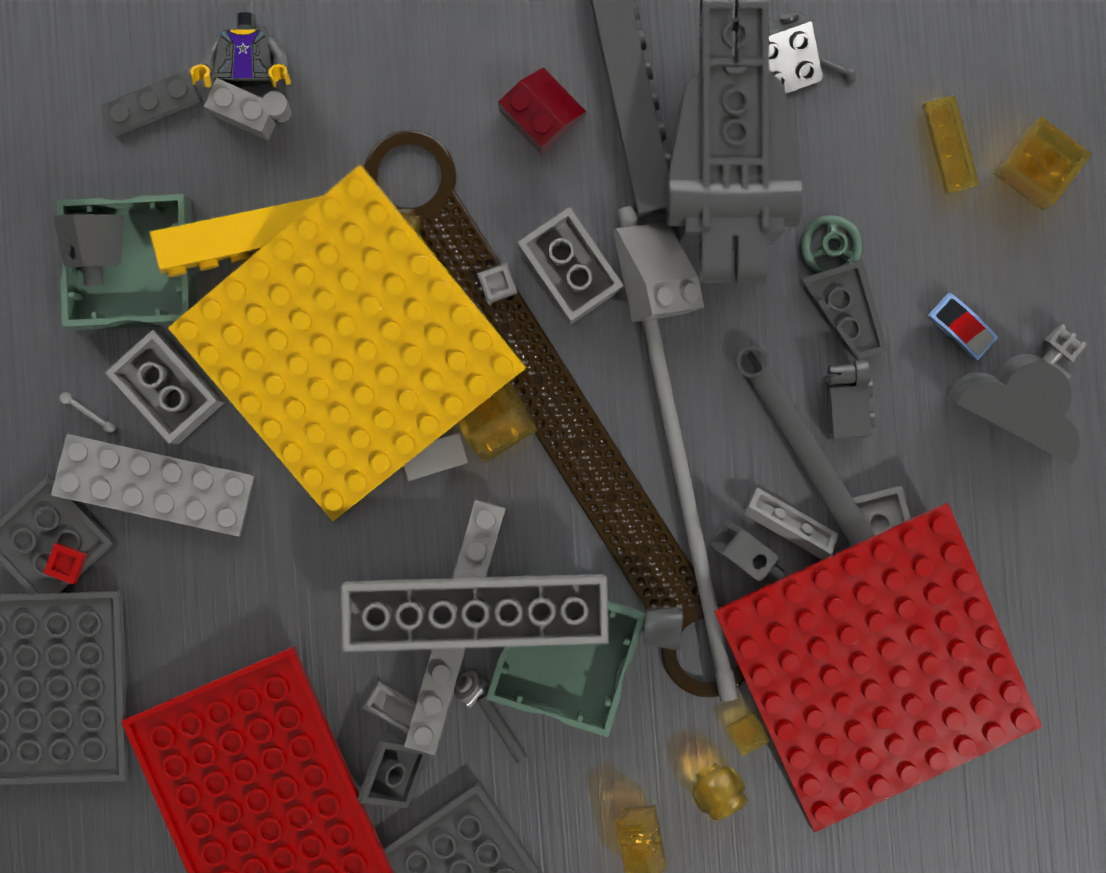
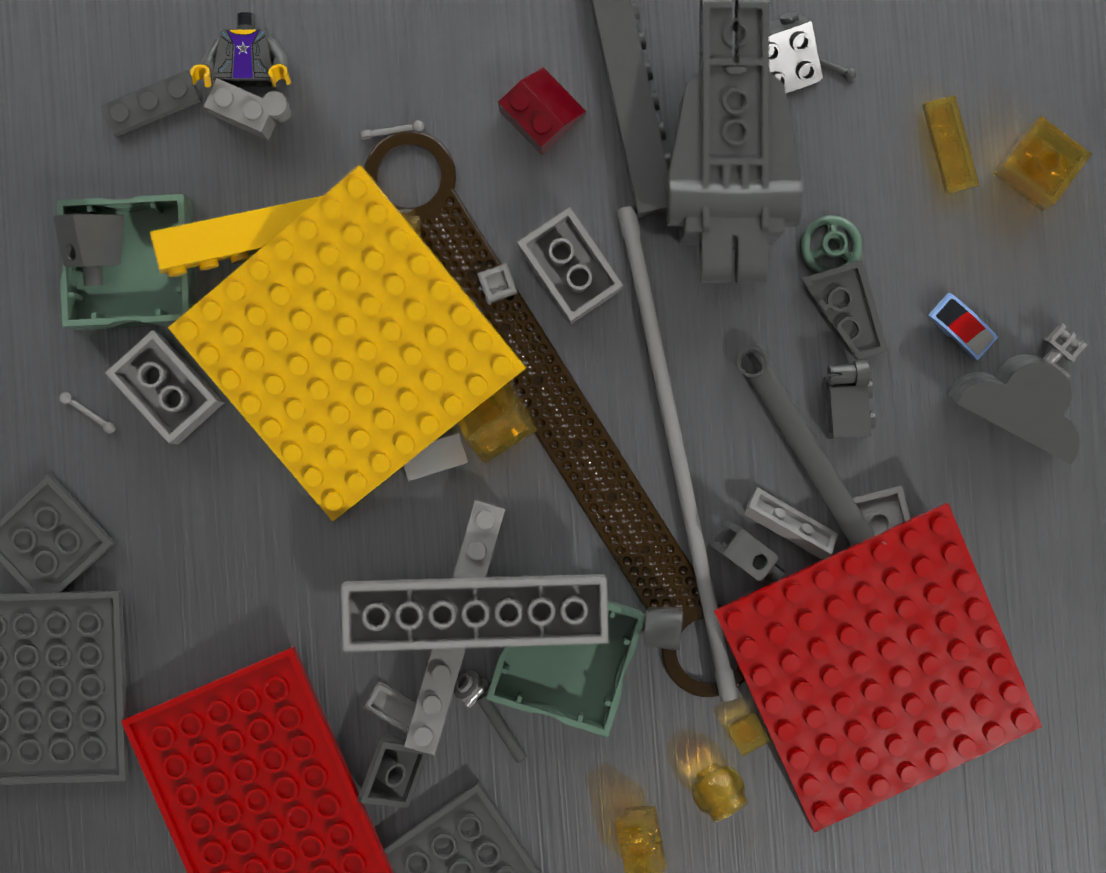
(65, 563): red plate -> none
(153, 485): light grey plate -> none
(417, 126): none -> light grey hinge
(656, 273): light grey slope -> none

